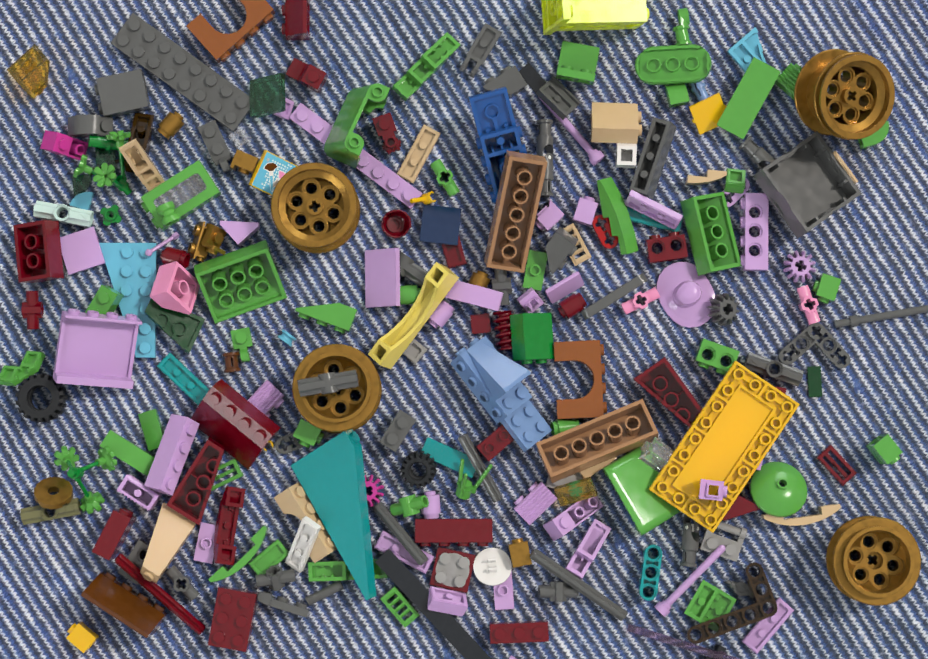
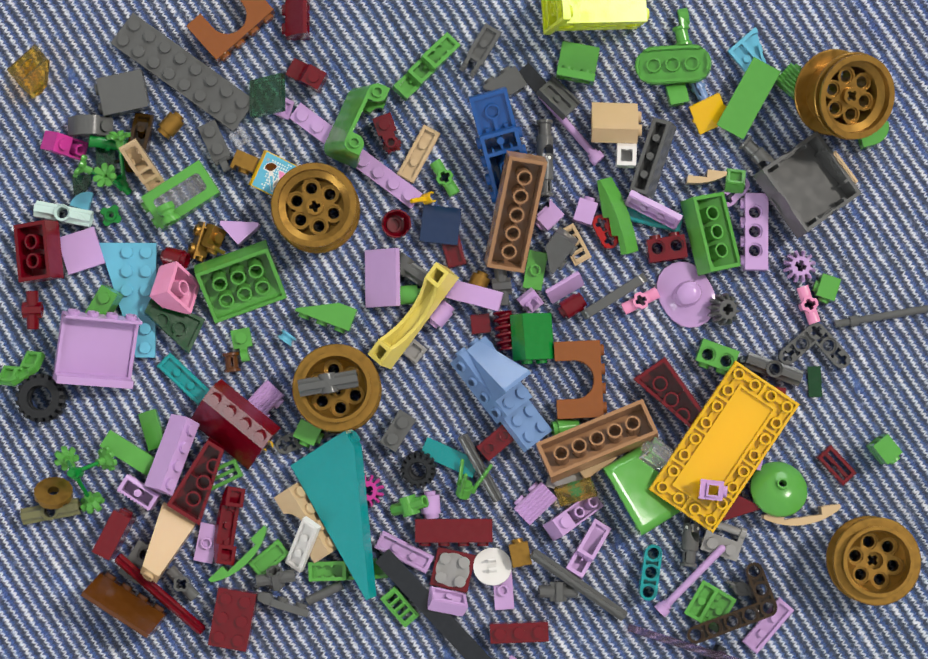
(81, 636): yellow brick -> none
(149, 252): lavender hinge -> none
(400, 533): dark grey axle -> none

